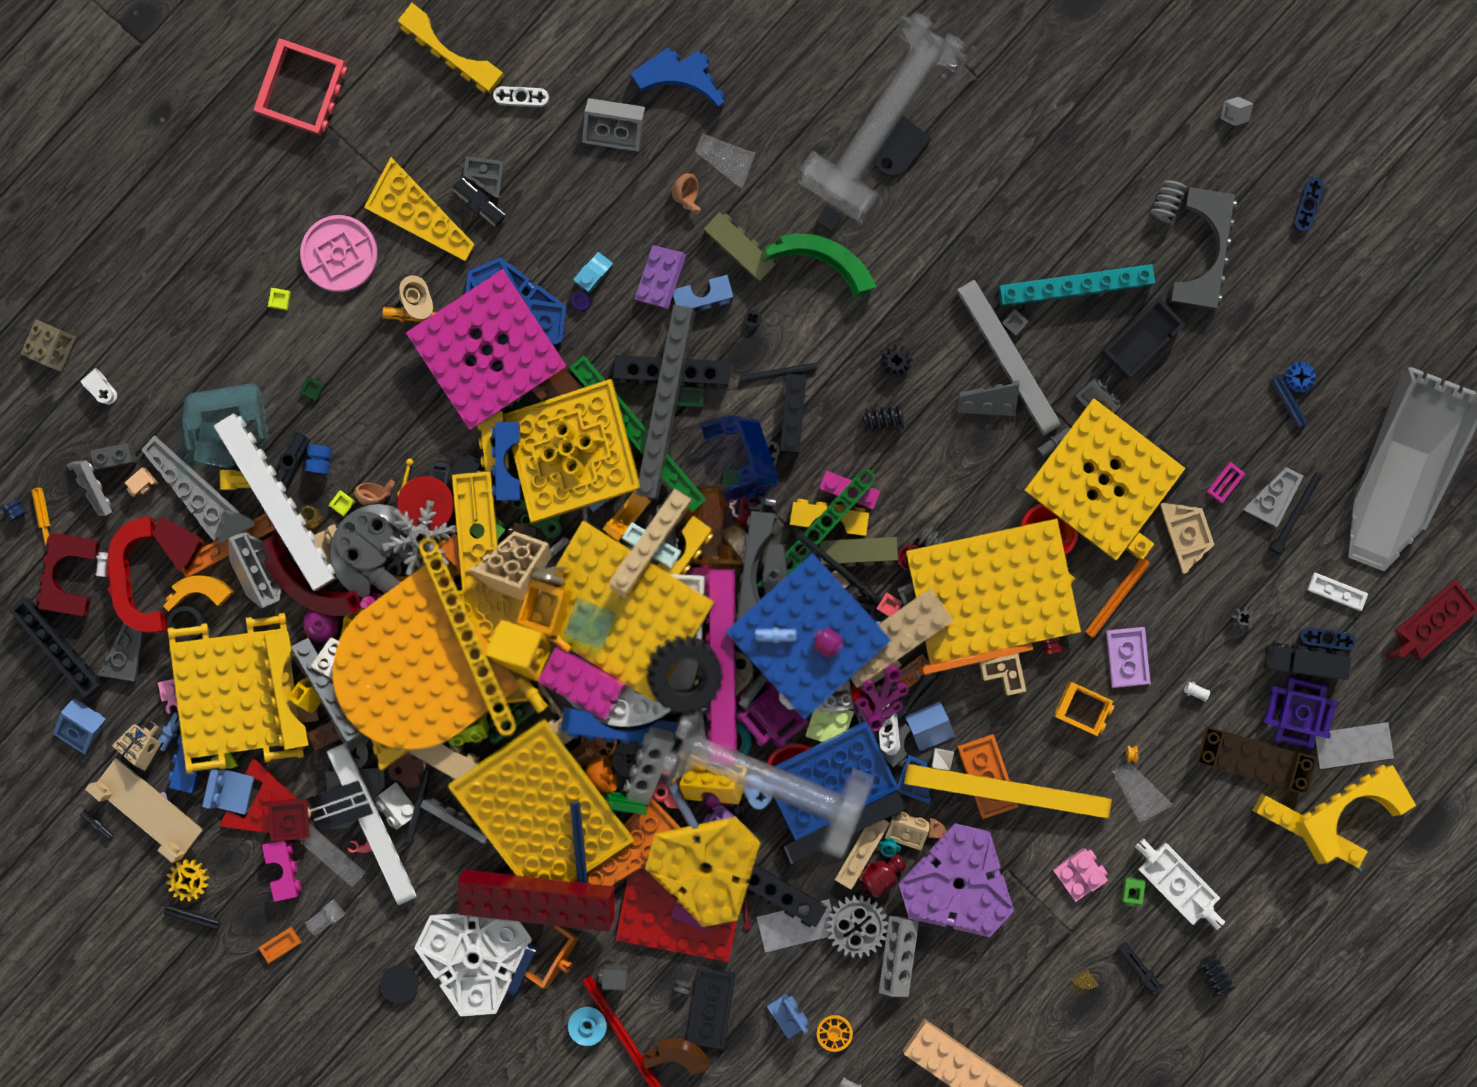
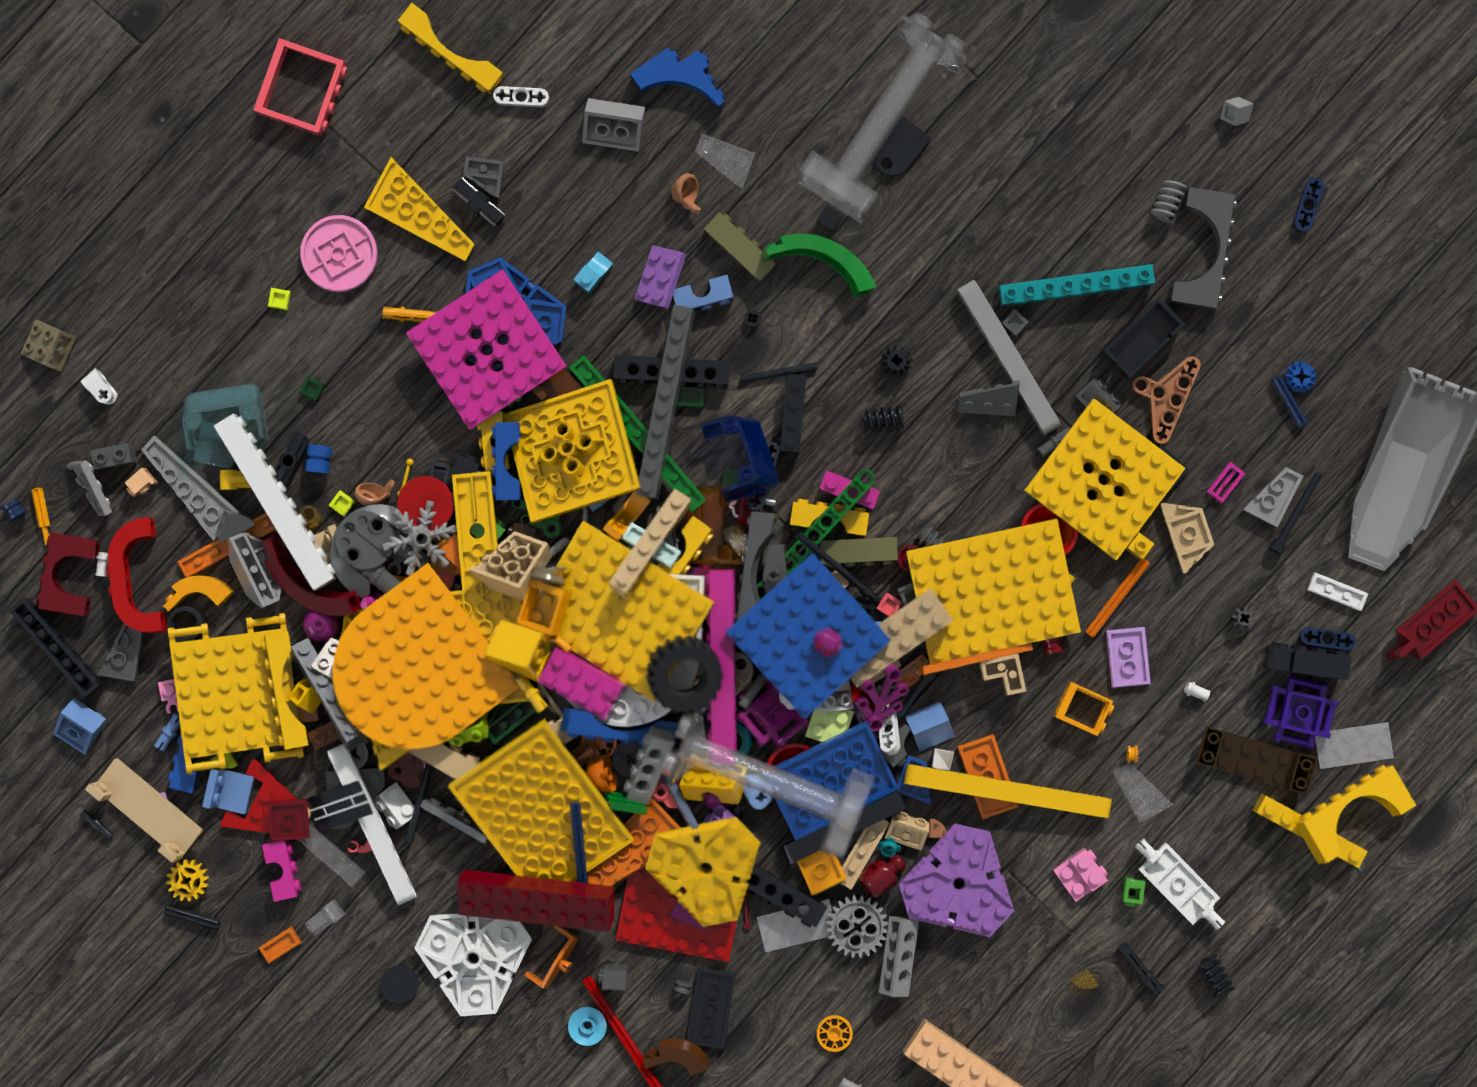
(138, 744): tan torso -> none
(178, 544): dark red slope -> none
(415, 297): tan piece -> none
(460, 629): yellow beam -> none
(521, 969): dark blue beam -> none
(580, 301): dark purple tile -> none
(589, 623): clear light blue slope -> none
(775, 635): light blue pin -> none
(787, 1016): medium blue bracket -> none
(821, 871): none -> light orange tile
(1163, 405): none -> nougat beam

